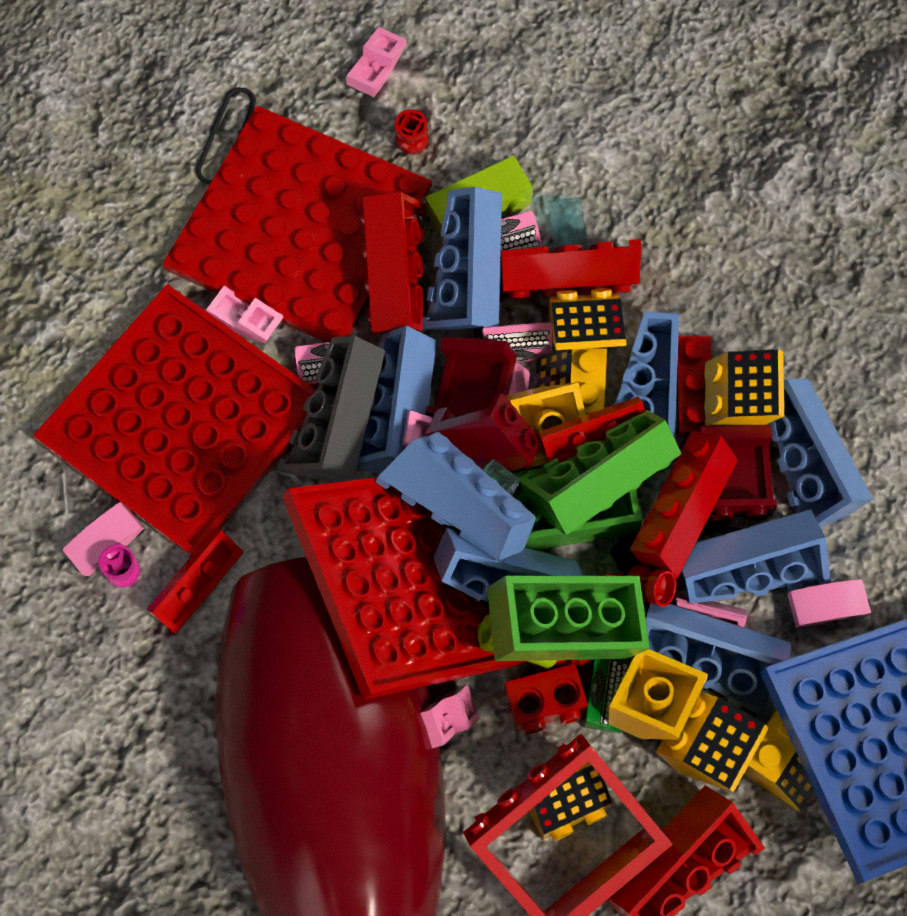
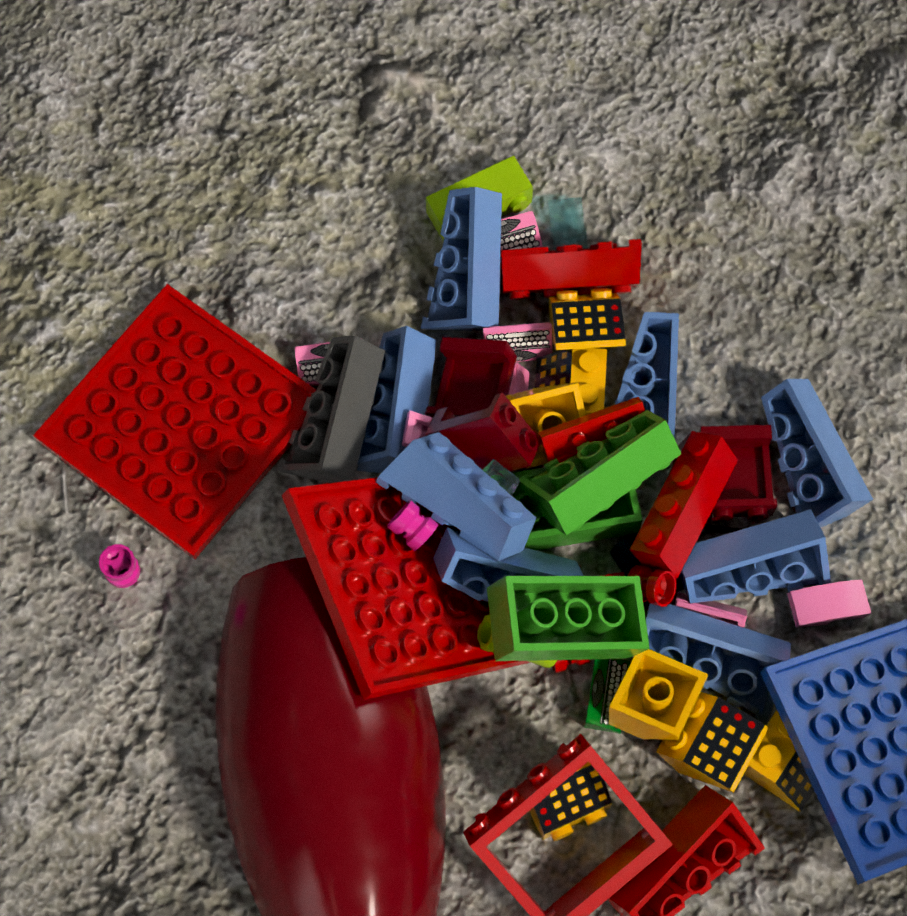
(111, 528): bright pink slope -> none
(195, 580): red plate -> none
(217, 122): black piece -> none
(251, 321): bright pink slope -> none
(289, 224): red plate -> none
(377, 62): bright pink slope -> none
(393, 261): red wedge -> none
(411, 131): red wheel -> none
(415, 528): none -> dark pink wheel
(450, 715): bright pink slope -> none
(542, 688): red brick -> none
(692, 355): red plate -> none
(744, 388): slope -> none

